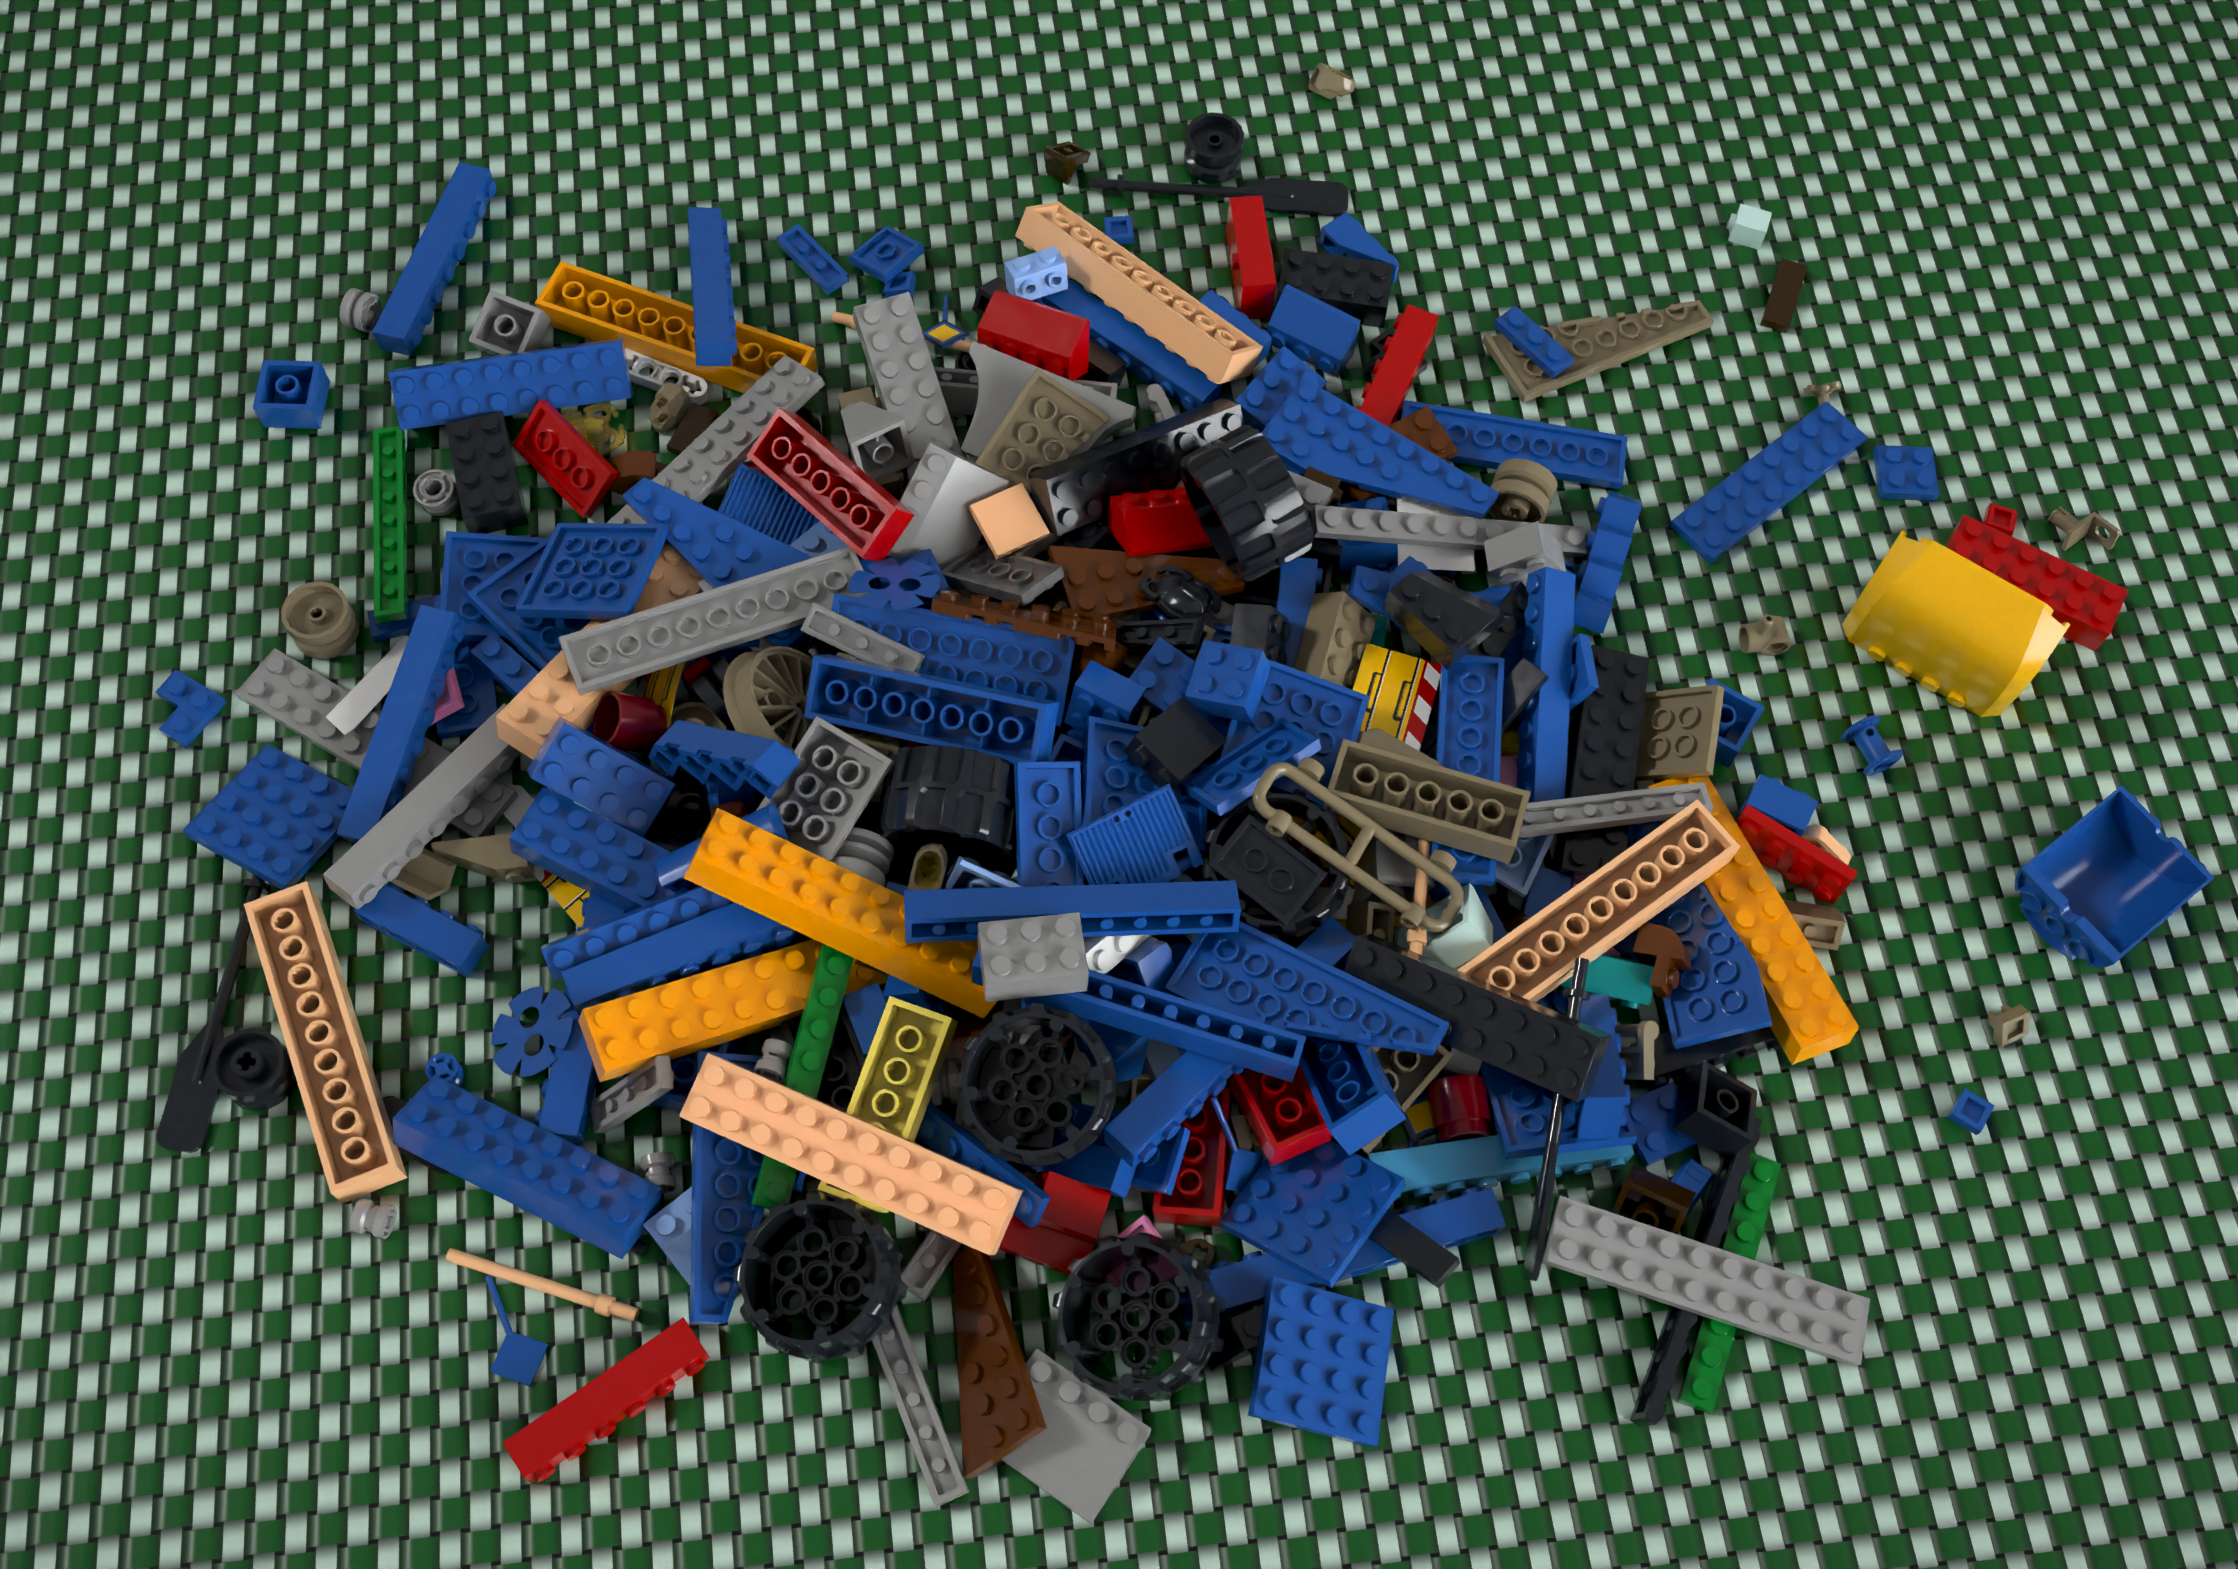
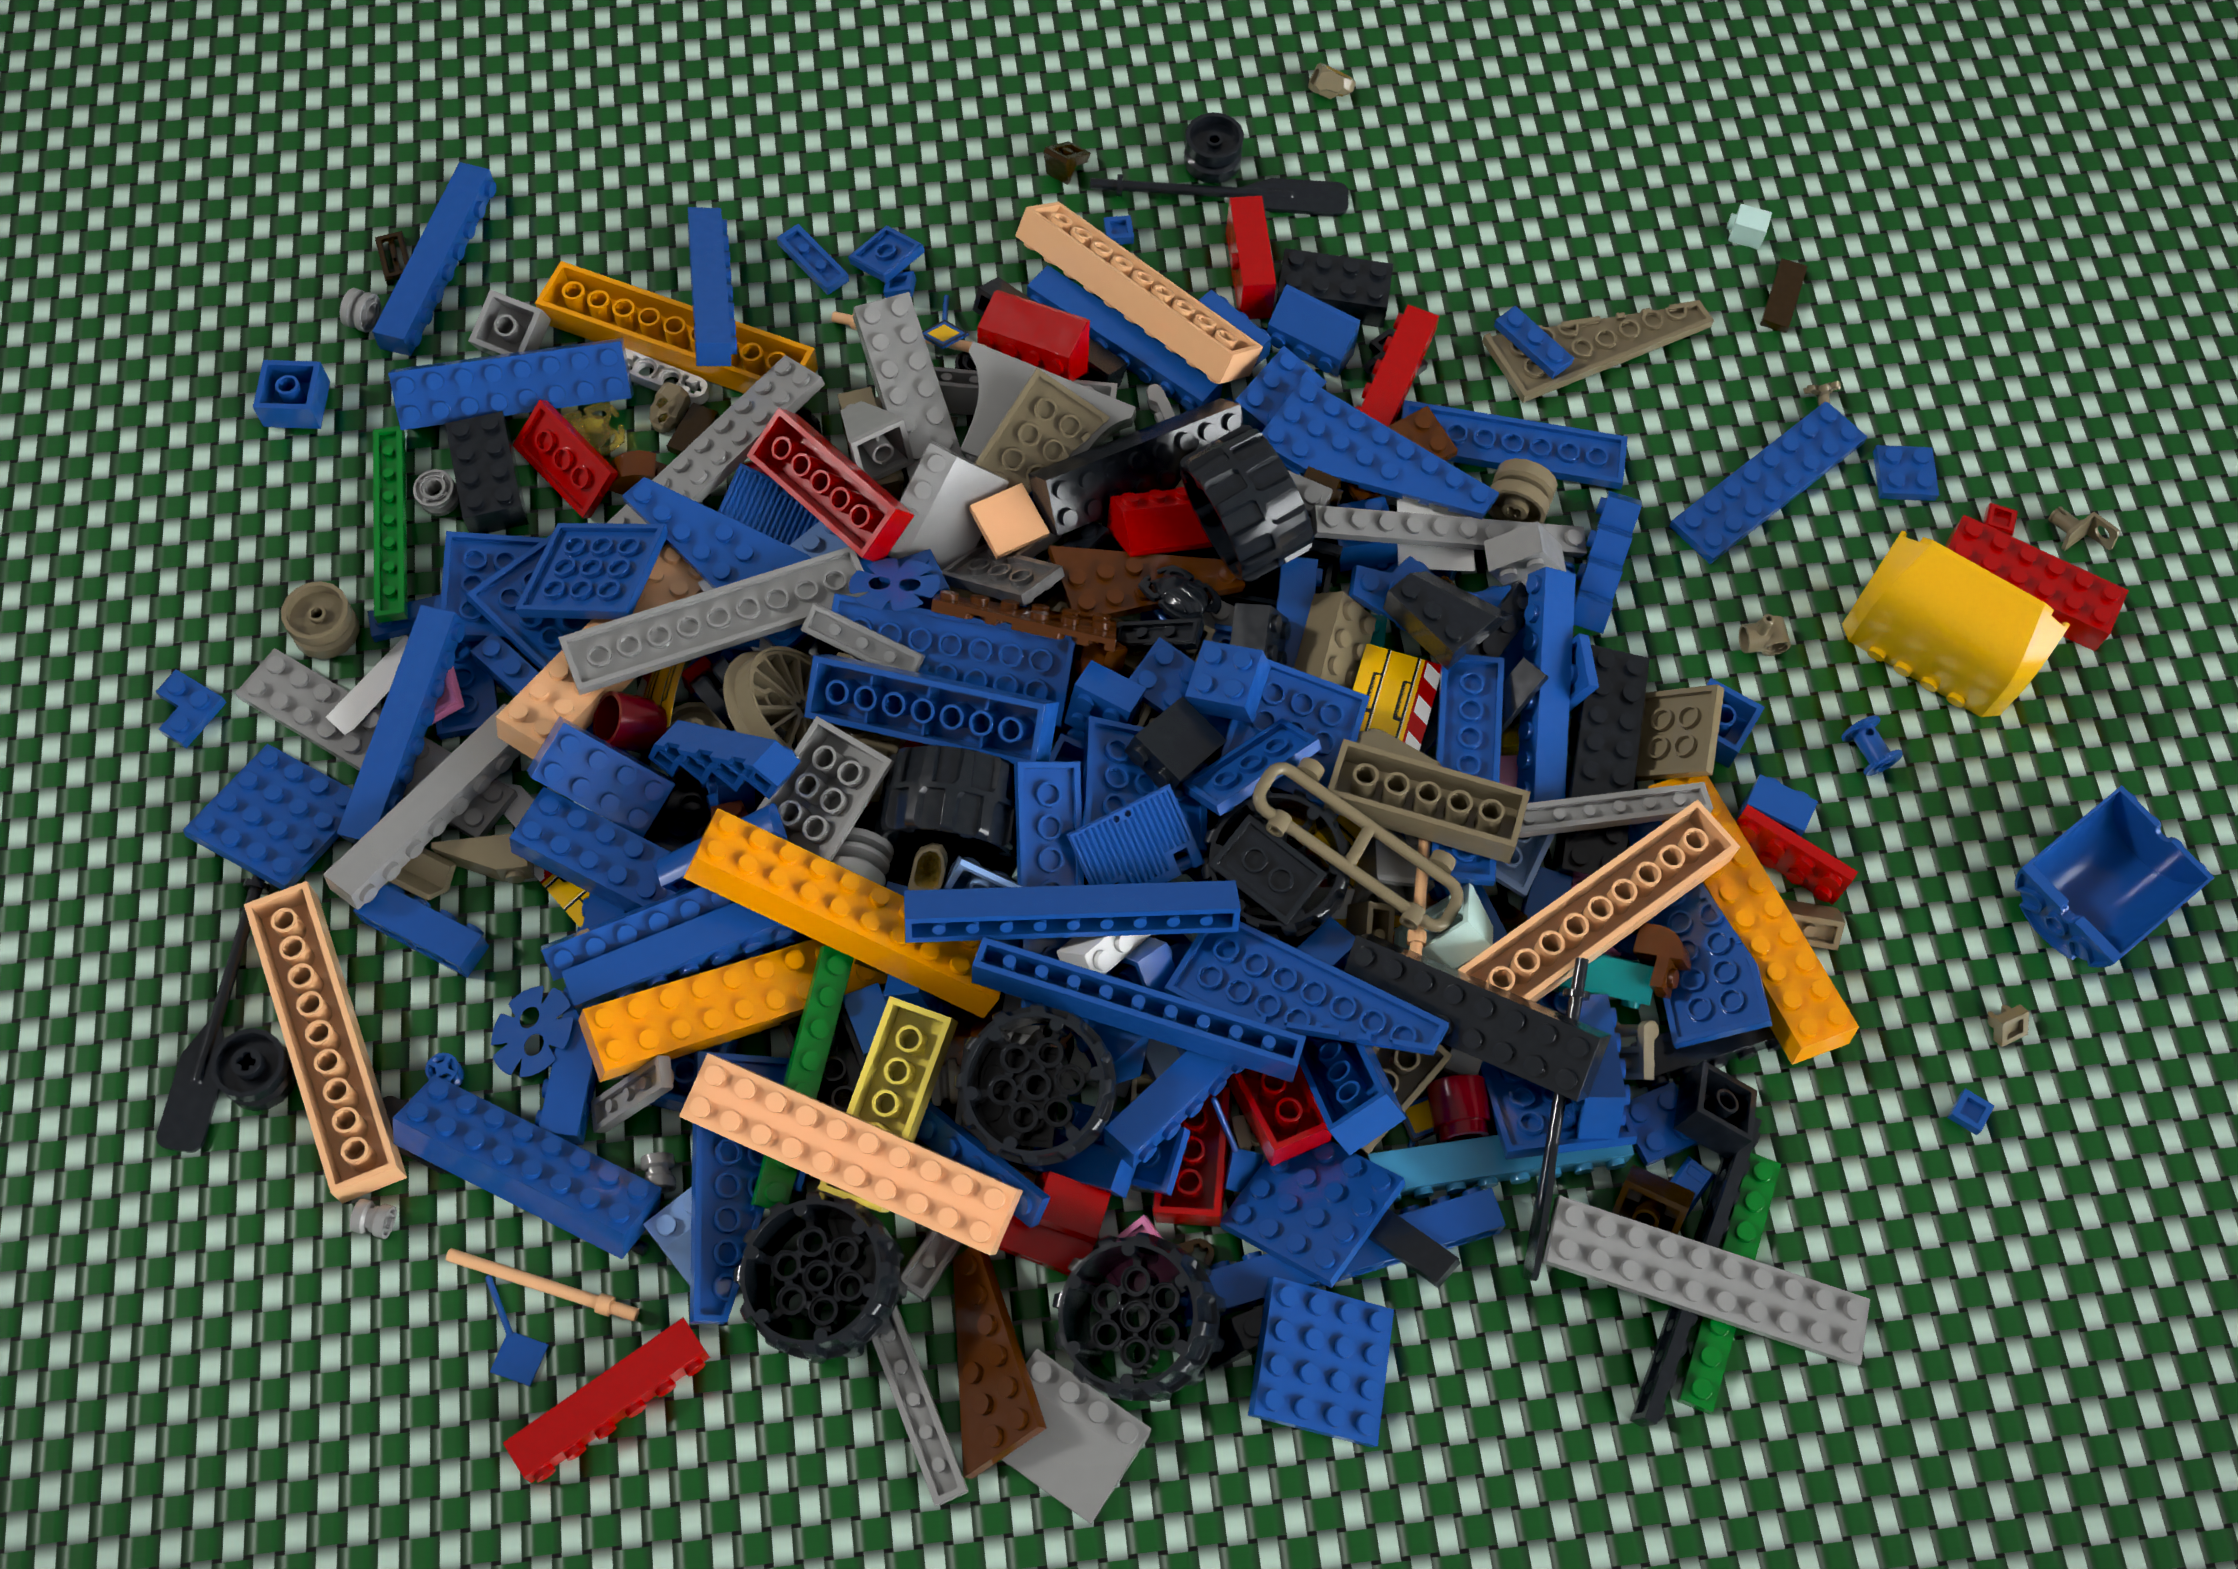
(389, 277): none -> dark brown tile
(774, 1060): light grey wheel -> none
(1032, 957): light grey brick -> none
(1037, 273): light blue brick -> none
(1349, 239): blue slope -> none
(1824, 840): light nougat plate -> none

